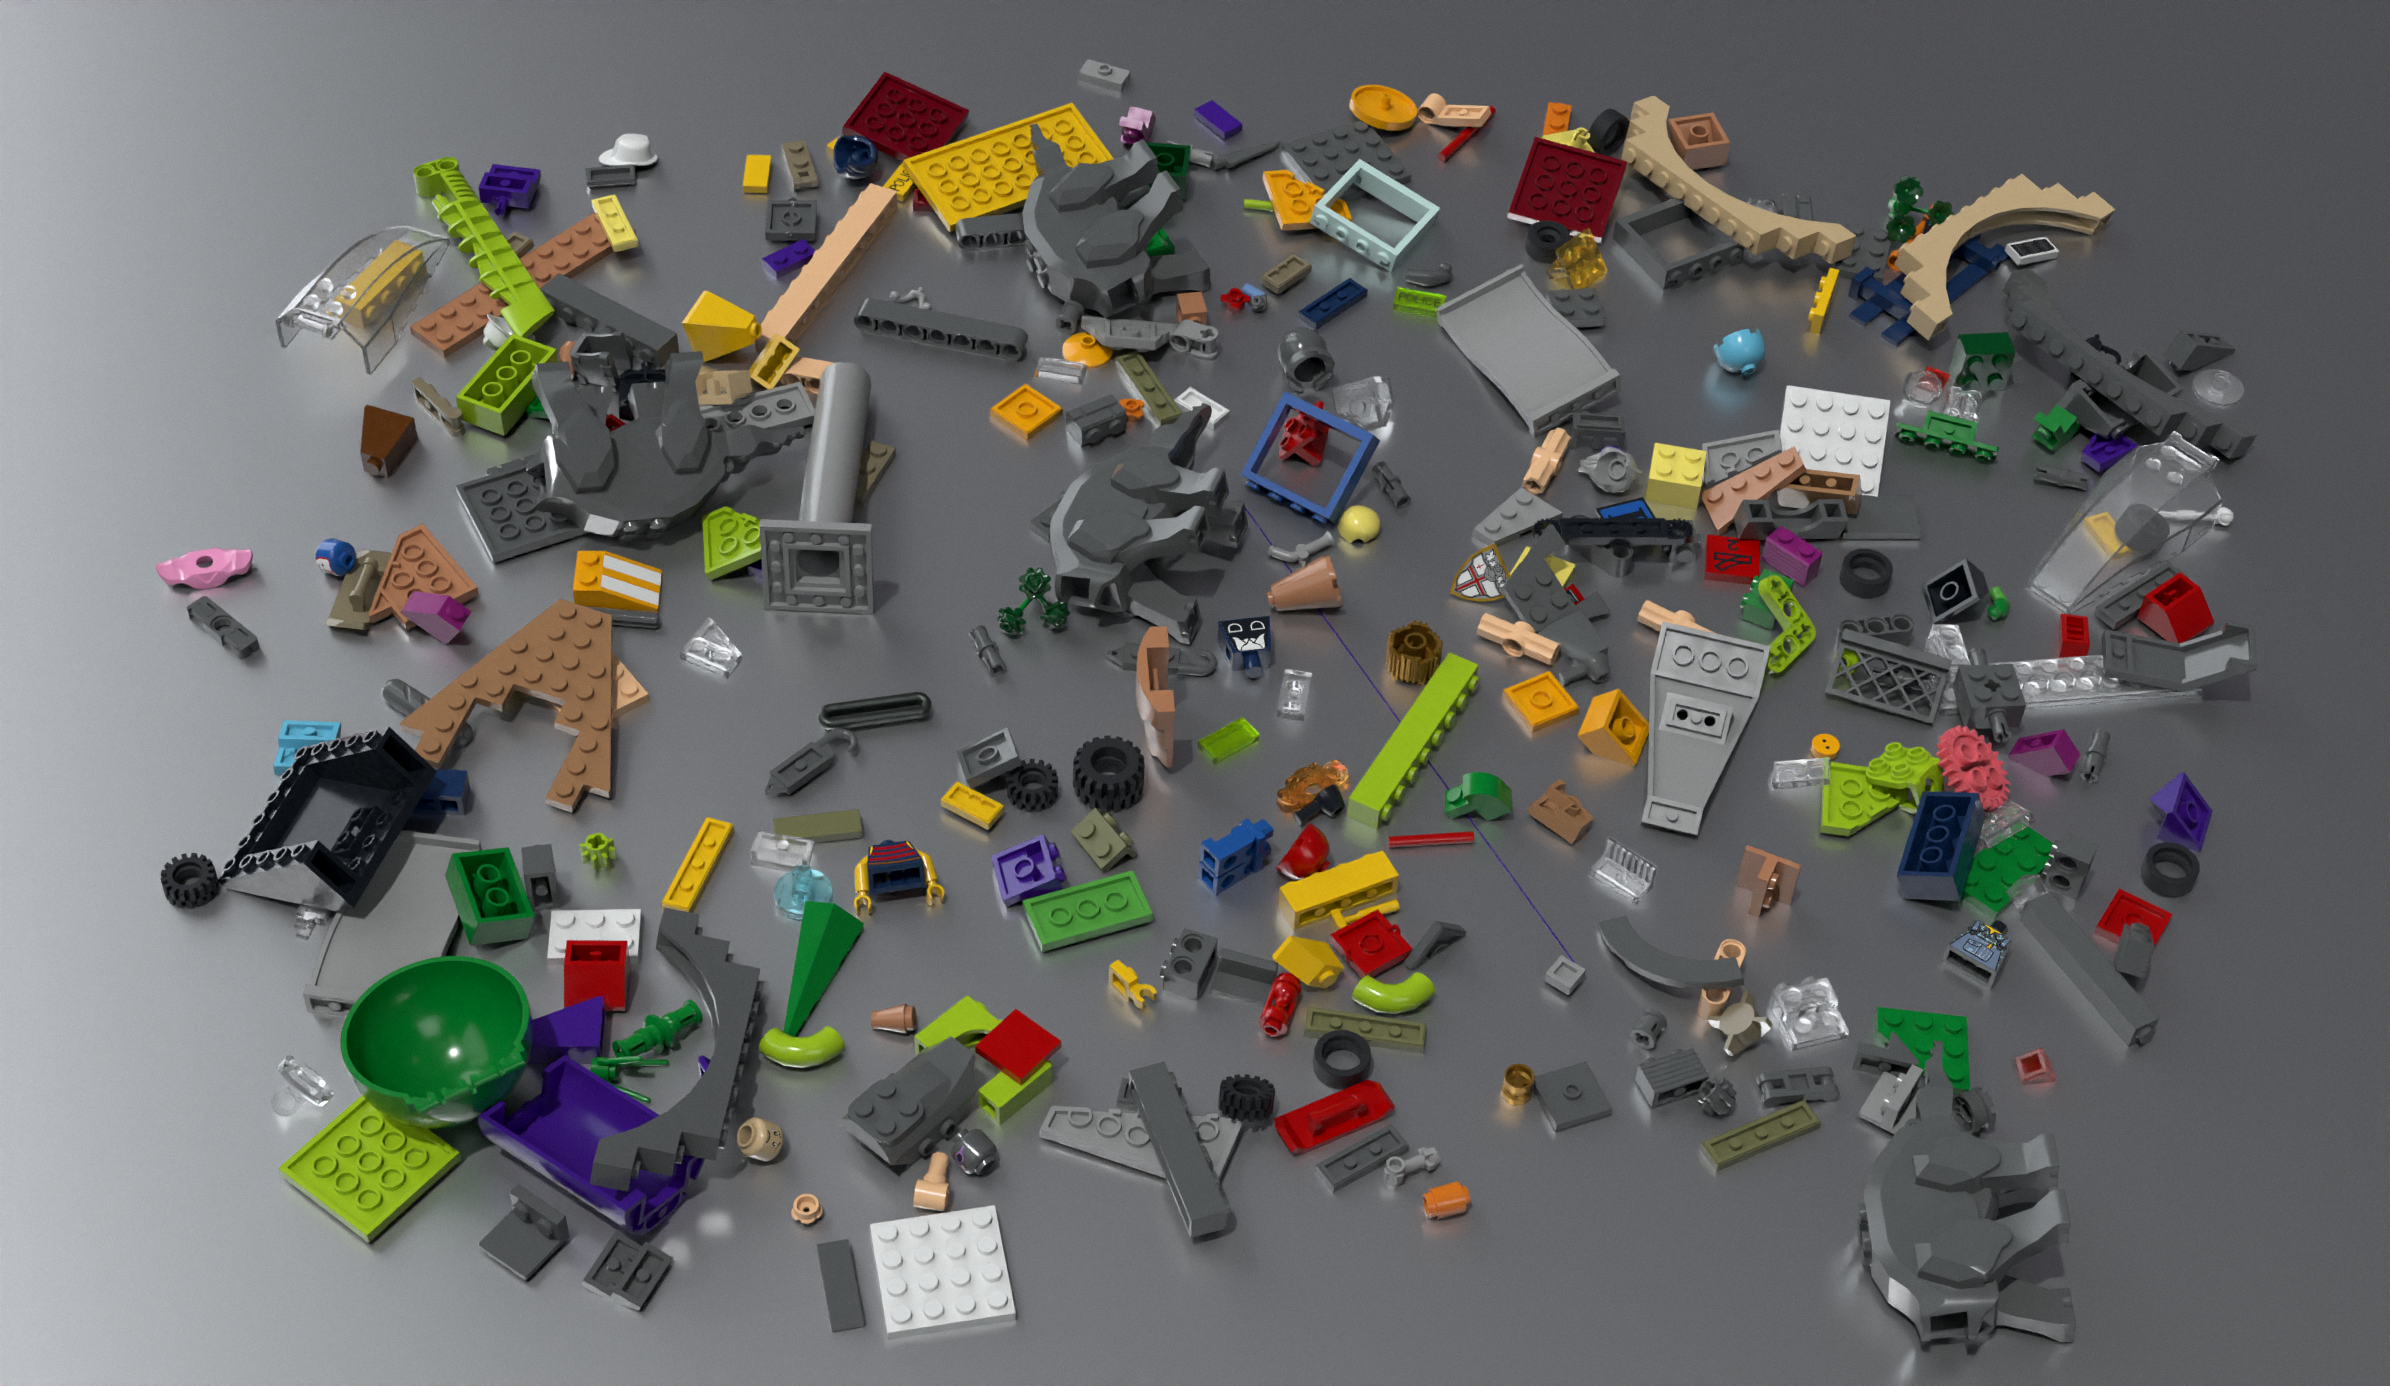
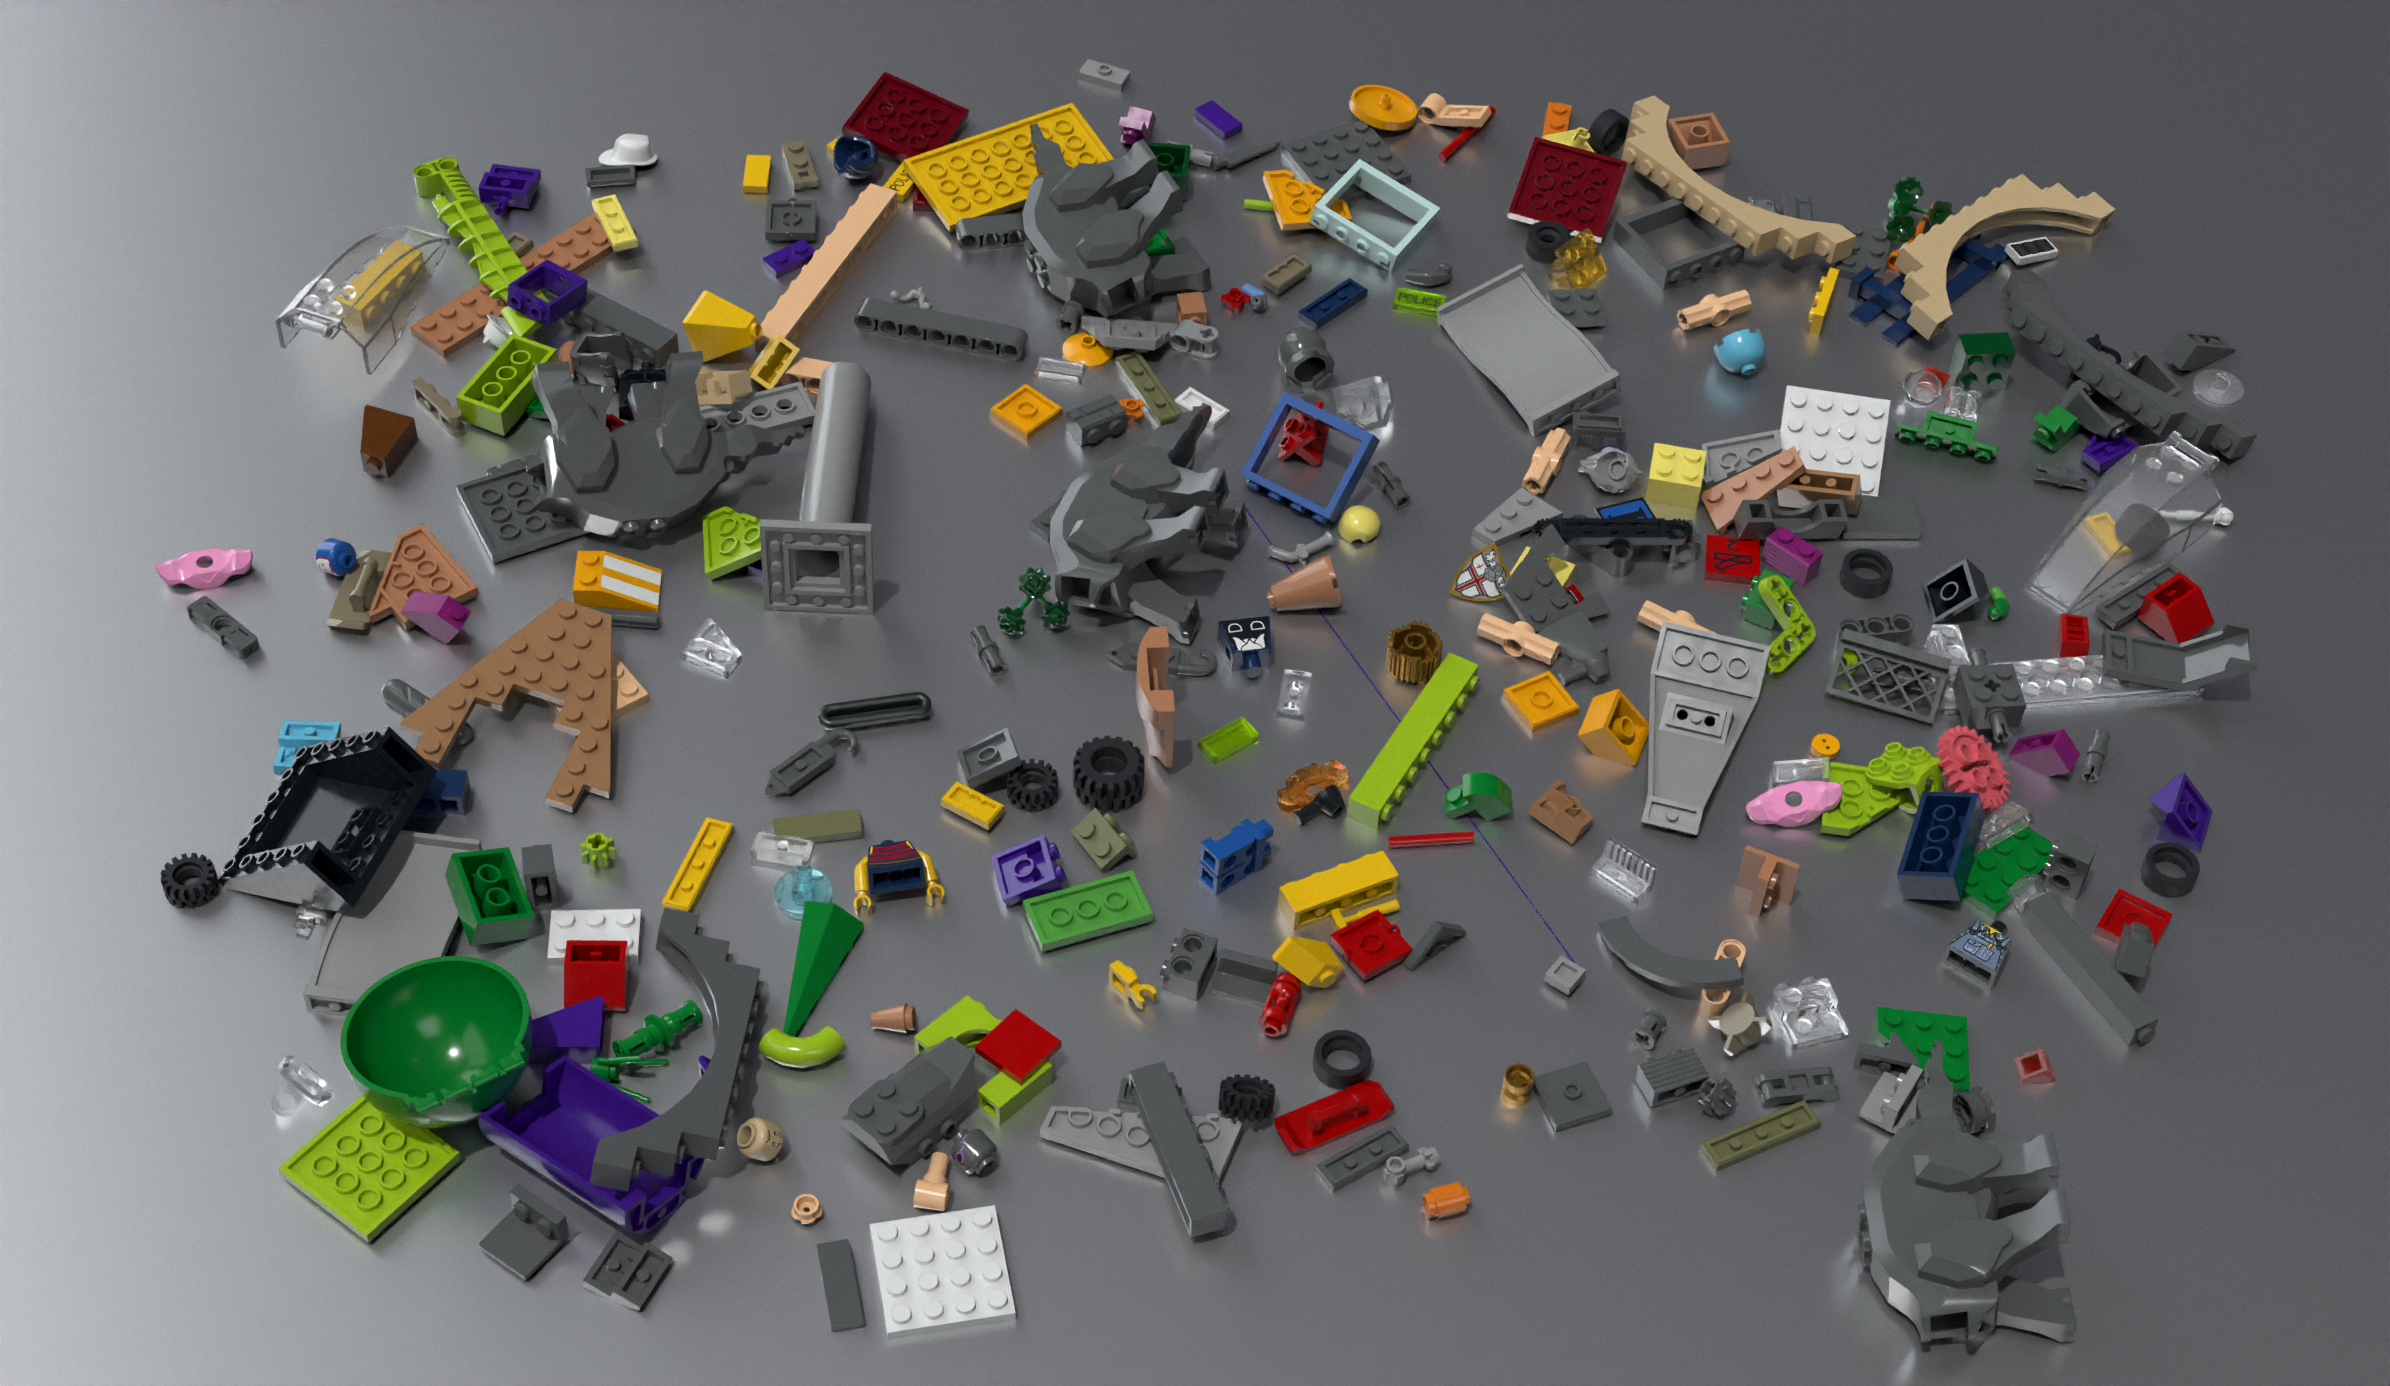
(547, 274): none -> dark purple window
(872, 467): dark tan plate -> none
(1306, 854): red cylinder -> none
(1376, 1030): olive tile -> none
(1393, 997): lime cylinder -> none
(1714, 310): none -> light nougat piece
(1773, 809): none -> bright pink piece

